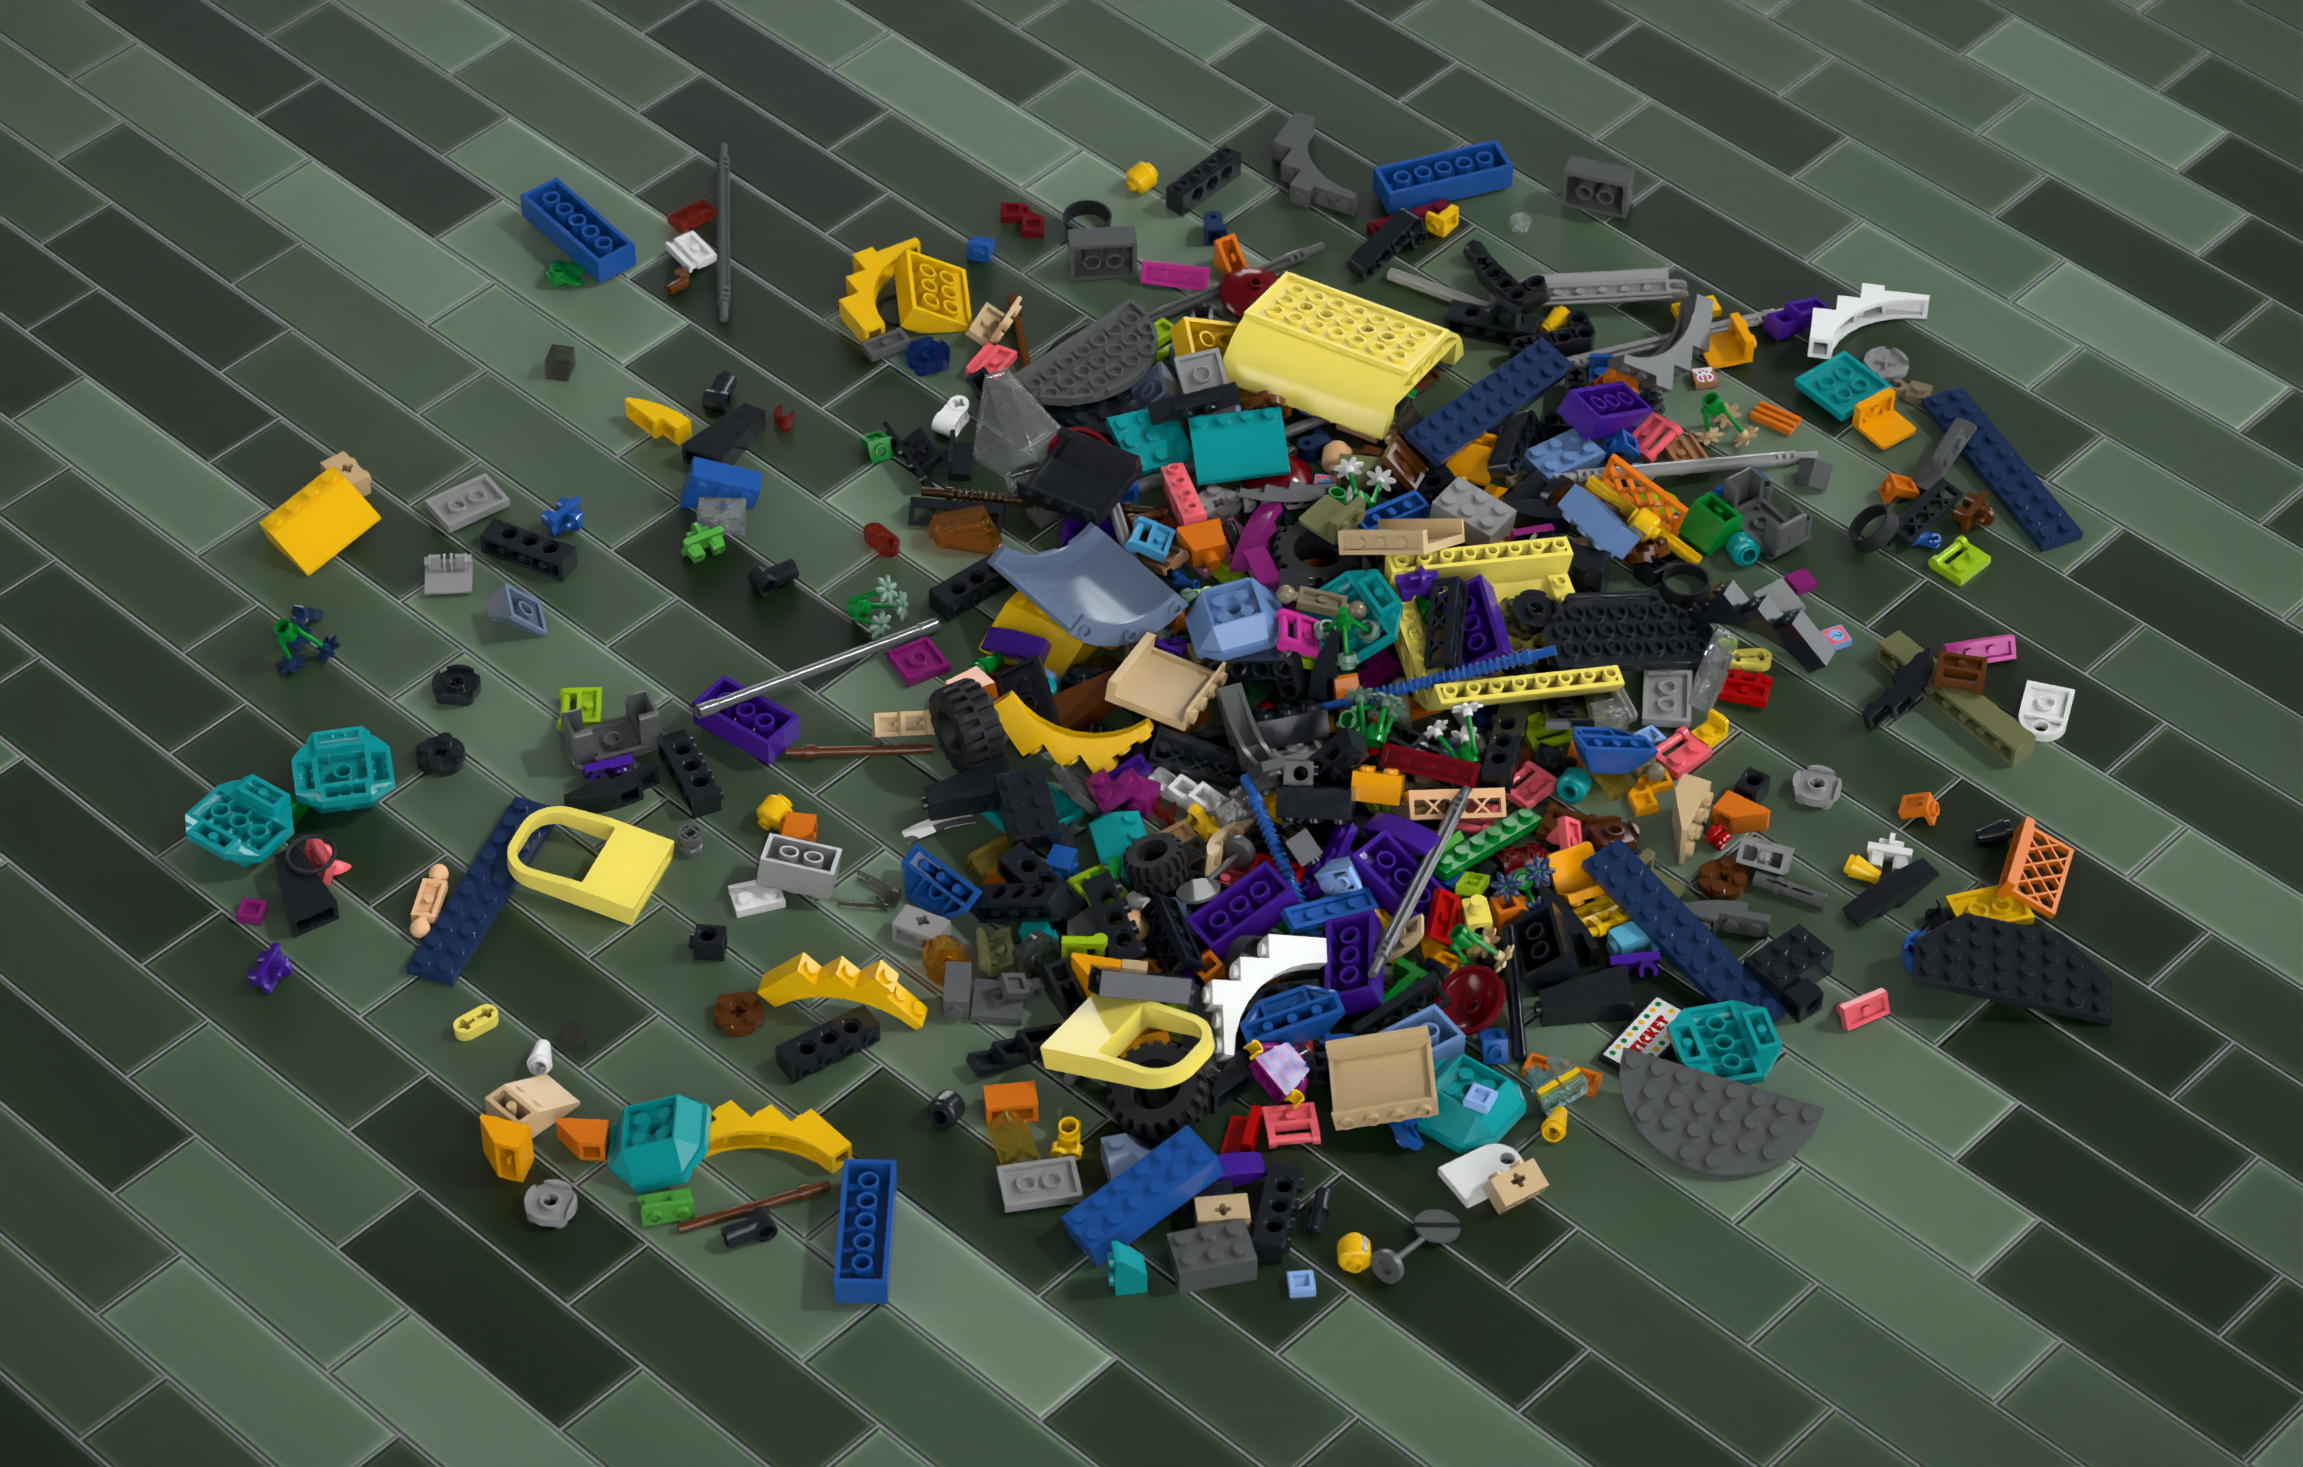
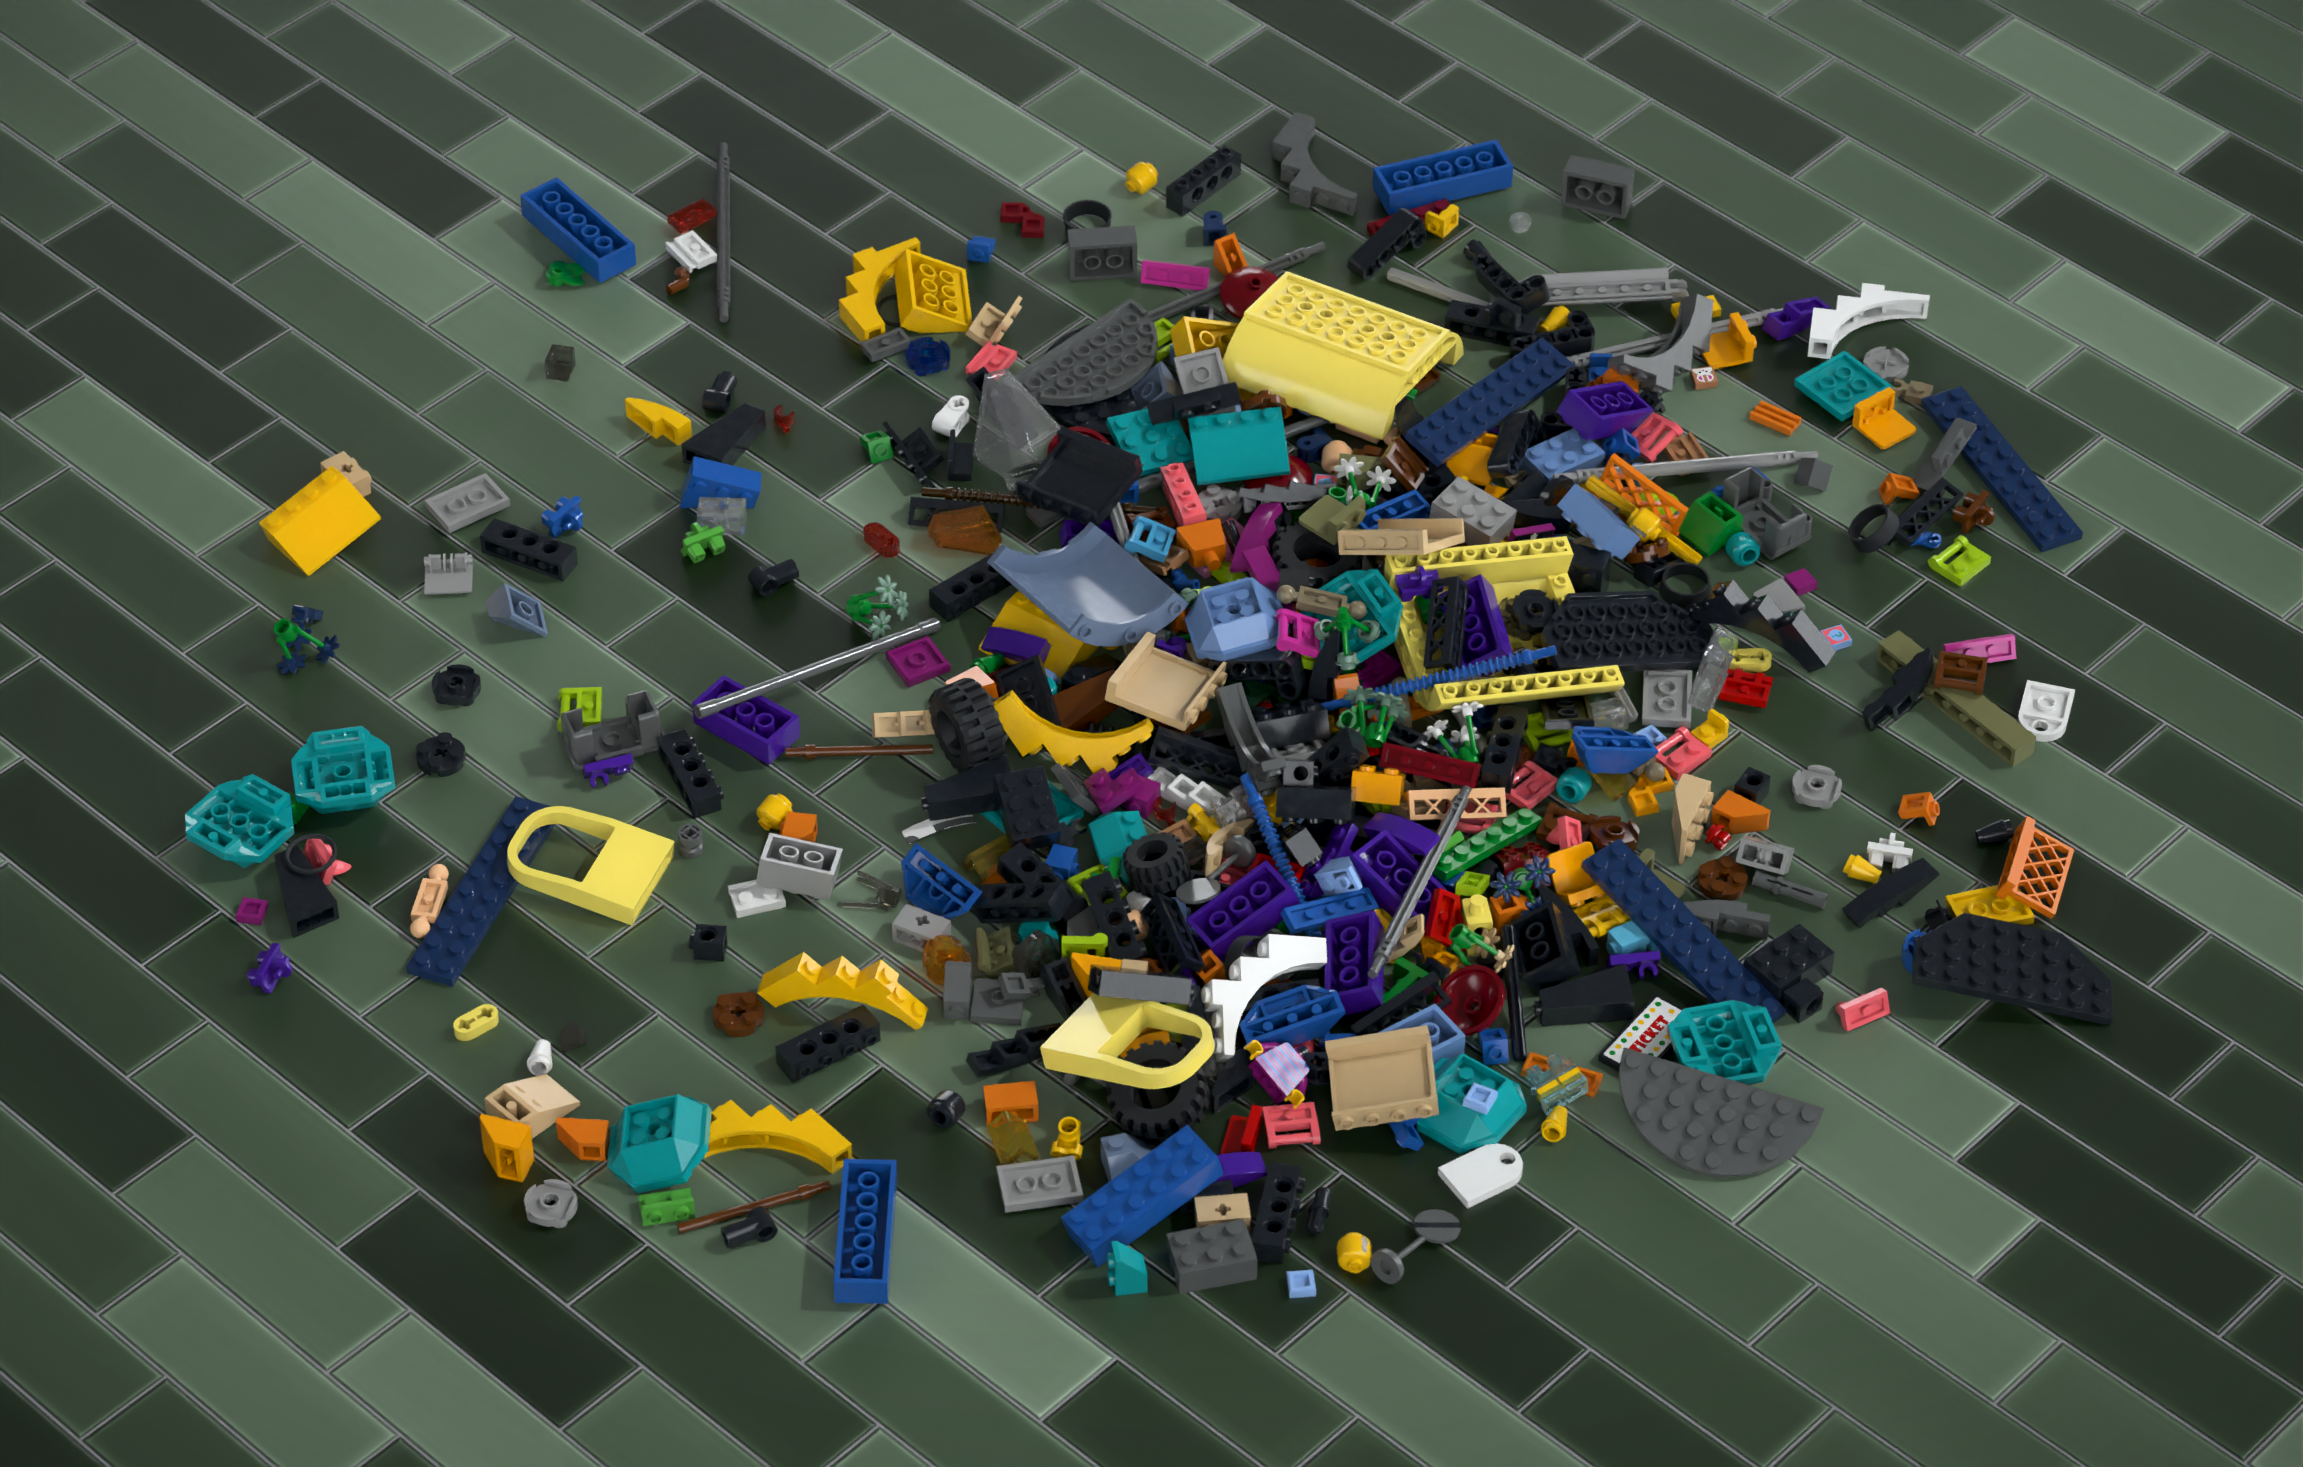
(608, 795): black slope -> none
(1019, 333): reddish brown bar -> none
(1528, 1184): tan brick -> none
(1714, 407): plant -> none

